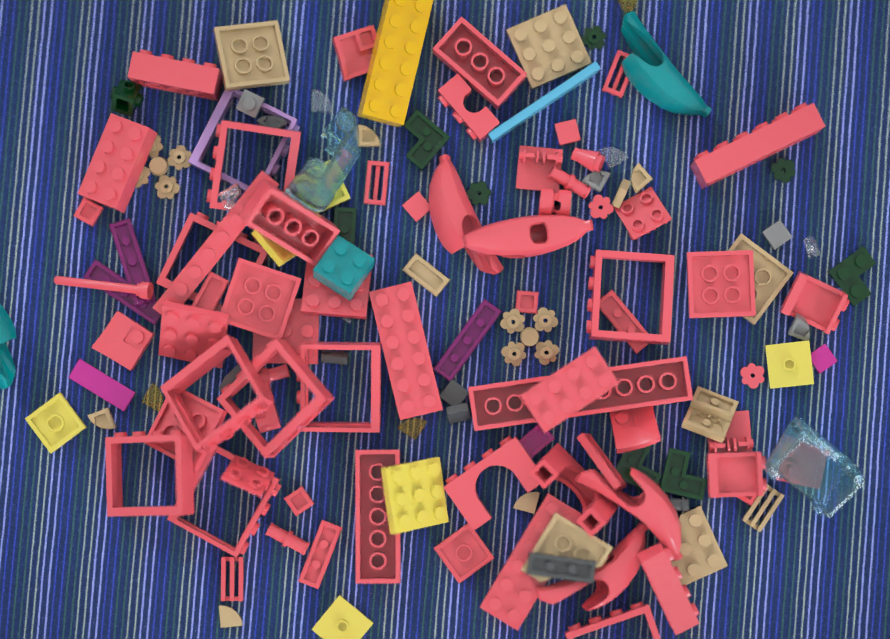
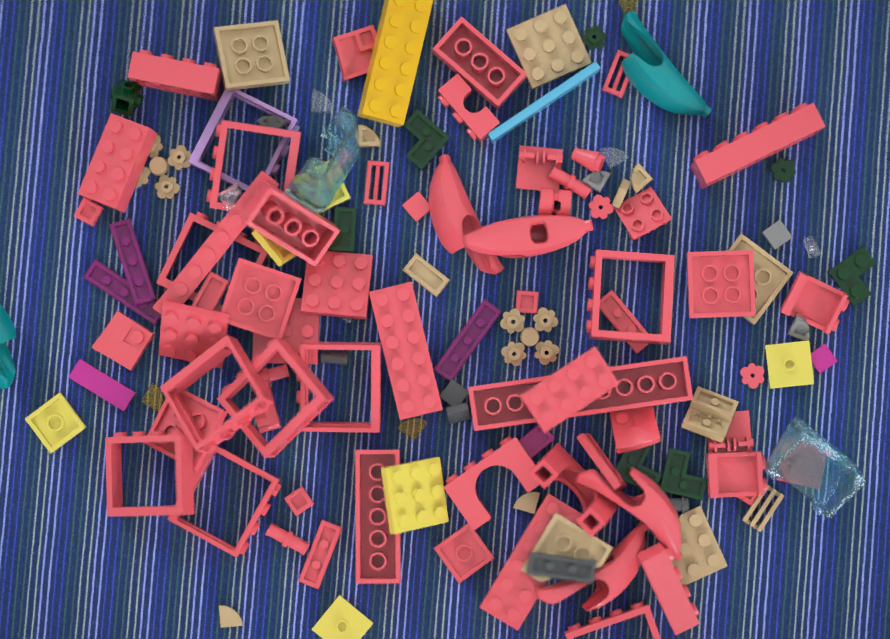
(103, 419): tan tile -> none
(143, 290): coral piece -> none
(230, 377): light grey tile -> none
(240, 597): coral tile -> none
(248, 476): coral hinge -> none
(250, 103): light grey plate -> none
(343, 268): teal brick -> none
(480, 187): dark green plant -> none
(567, 132): coral tile -> none

